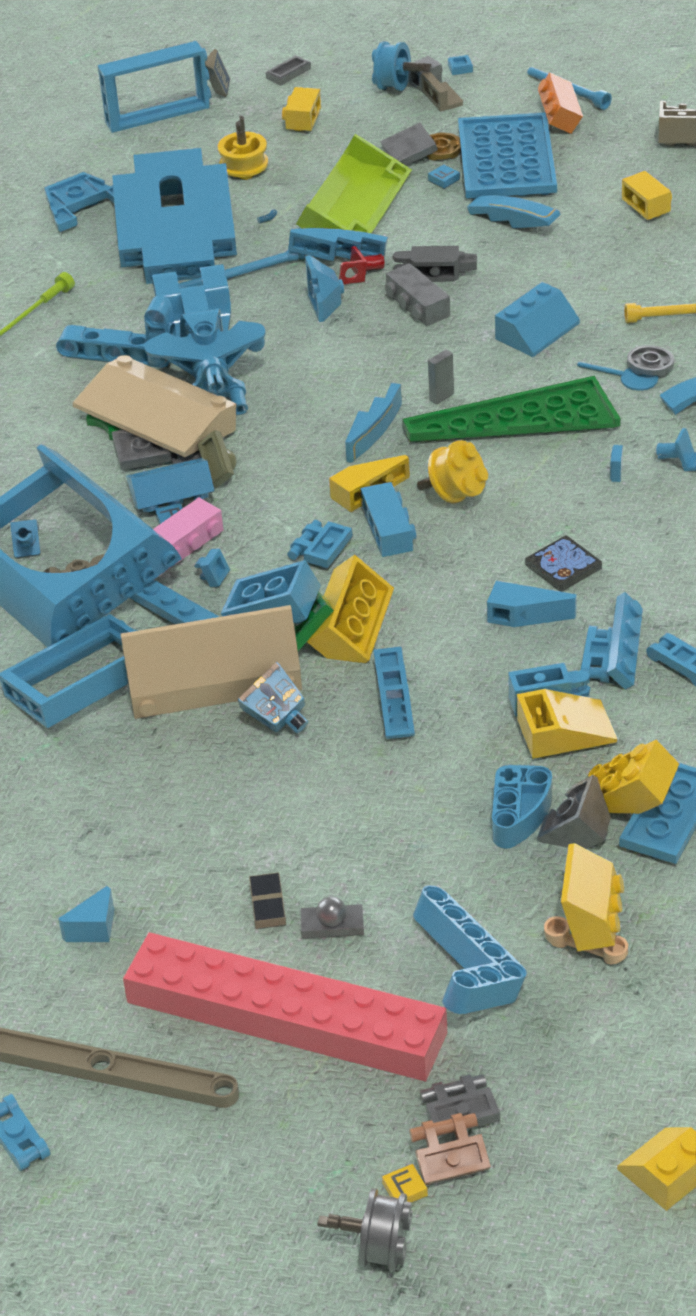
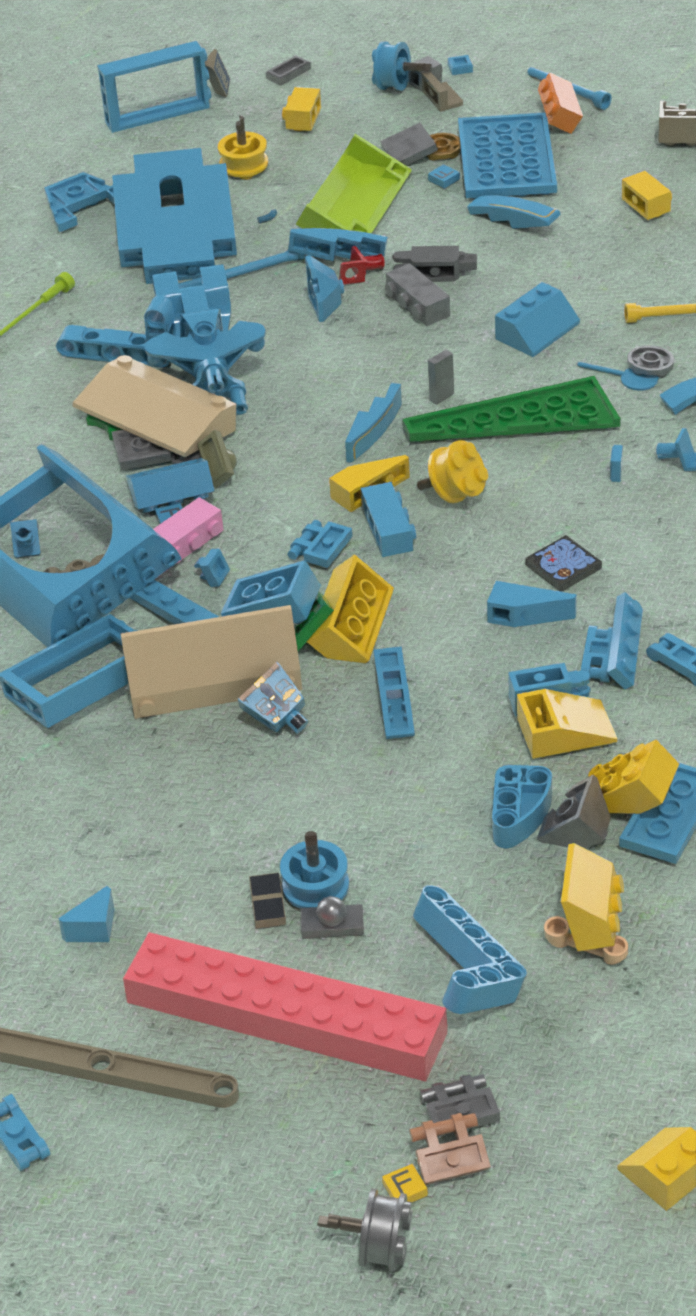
(313, 872): none -> dark azure wheel

